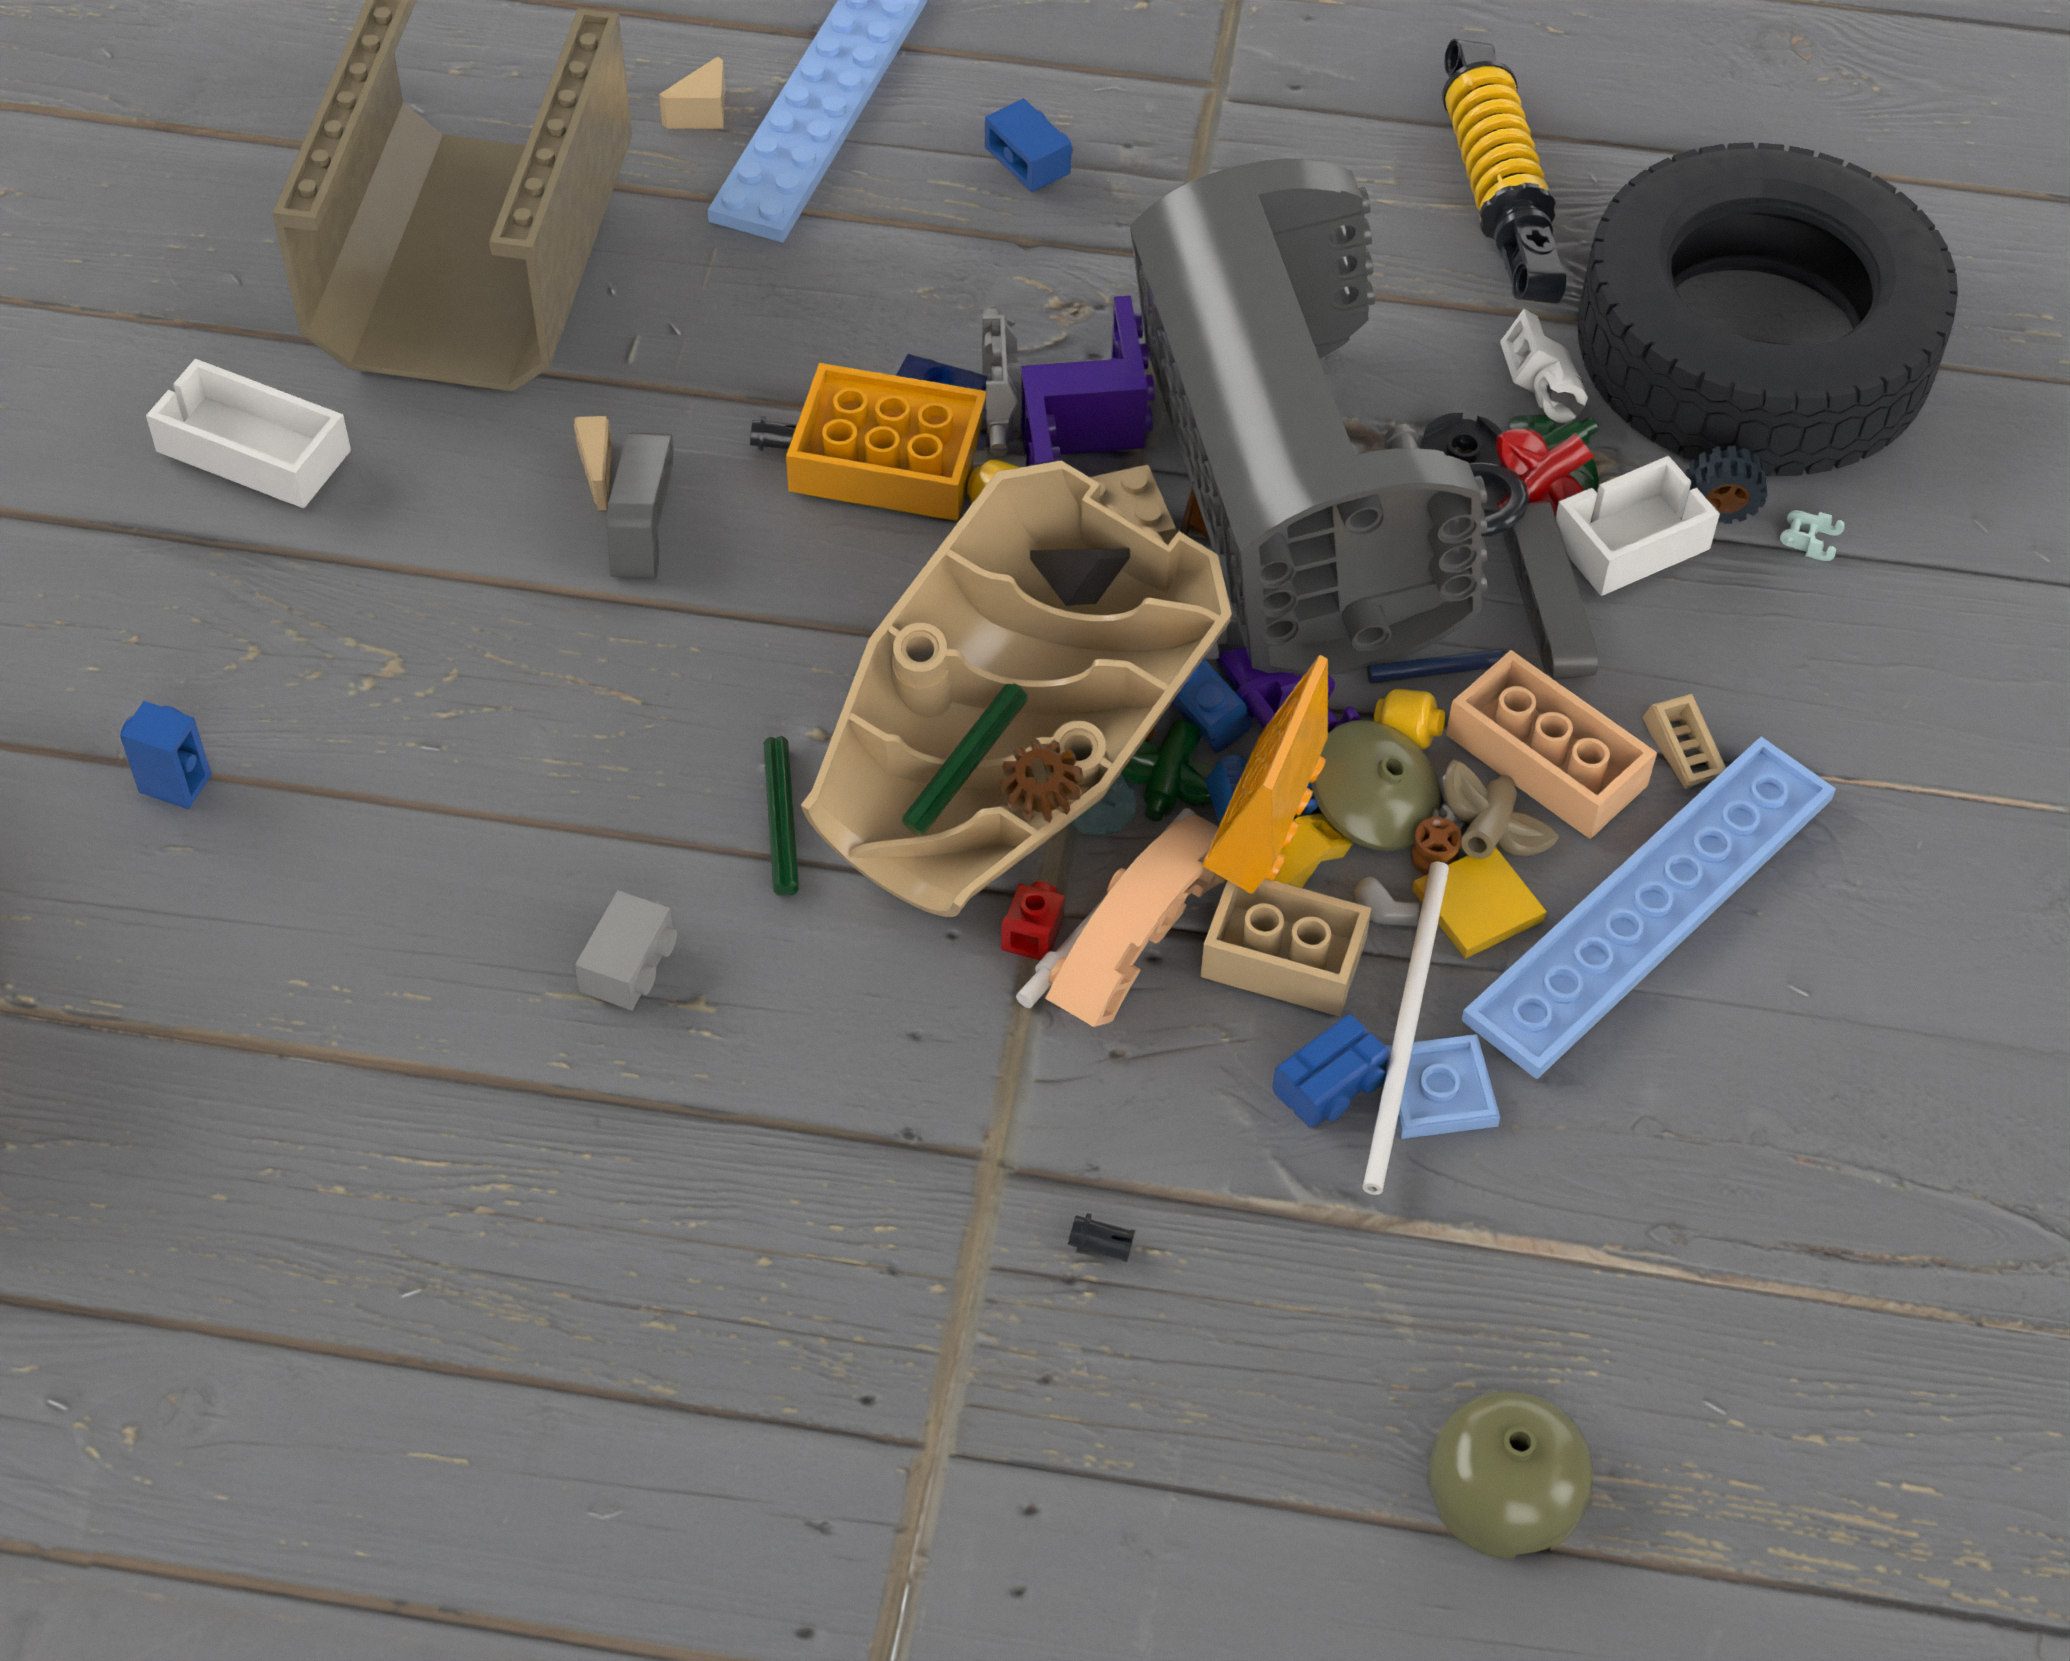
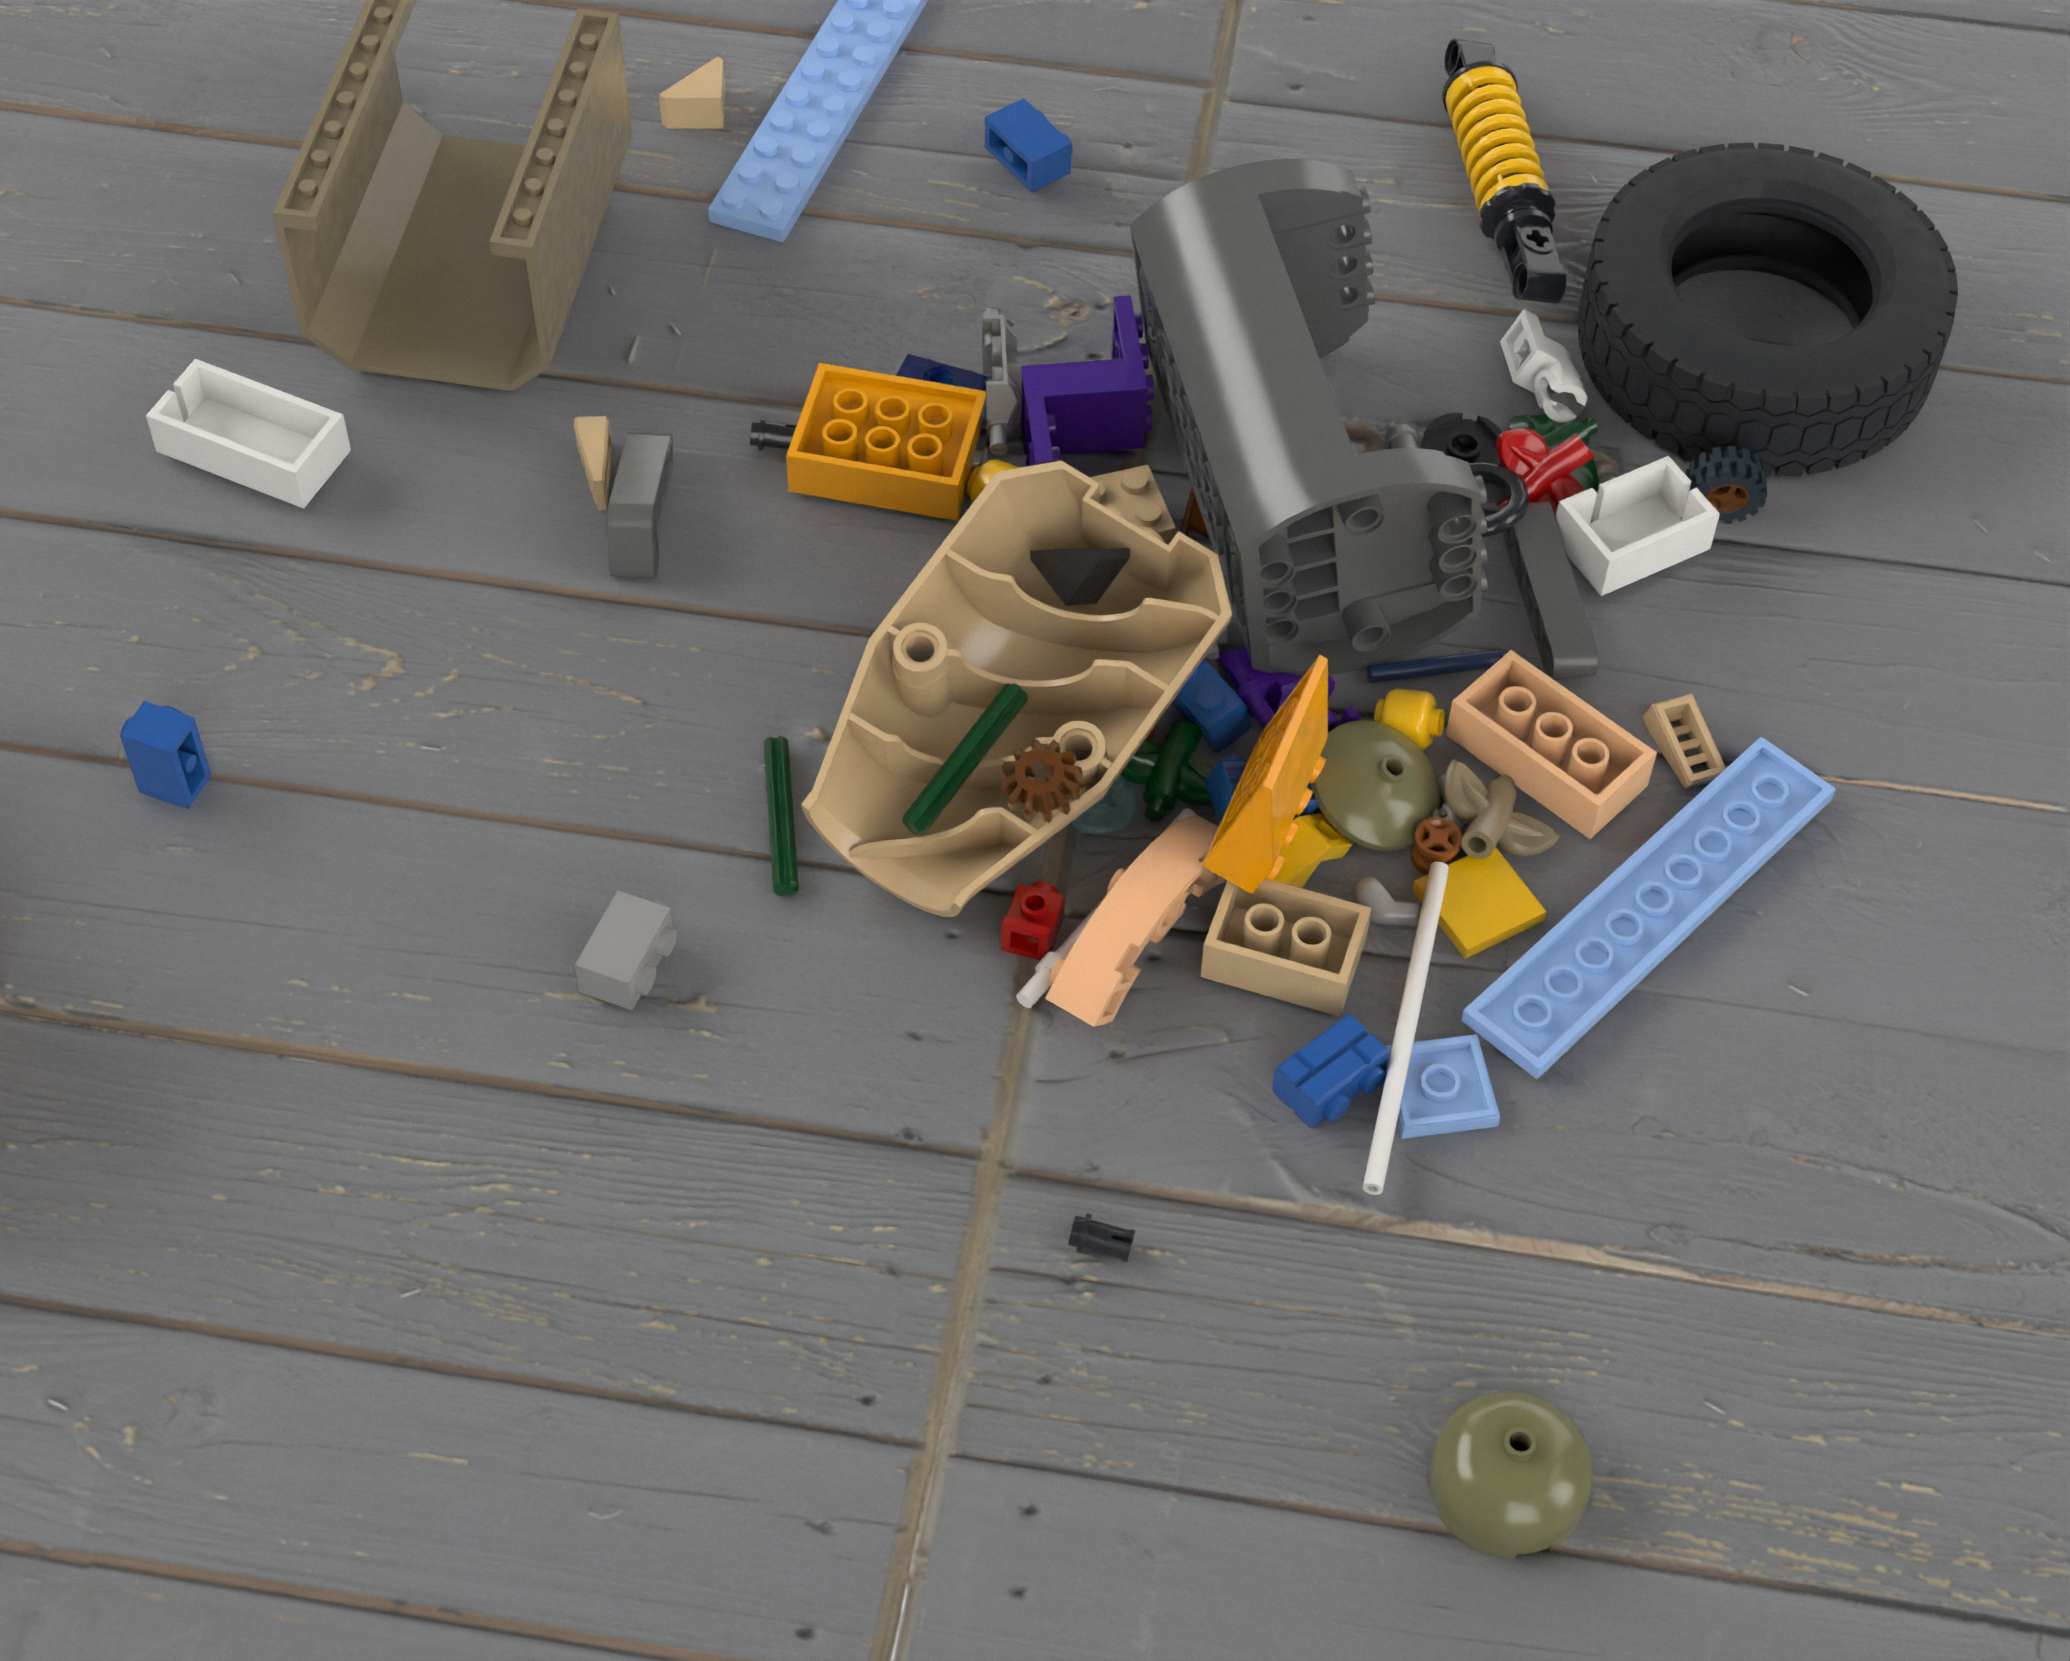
(1808, 542): light aqua piece -> none

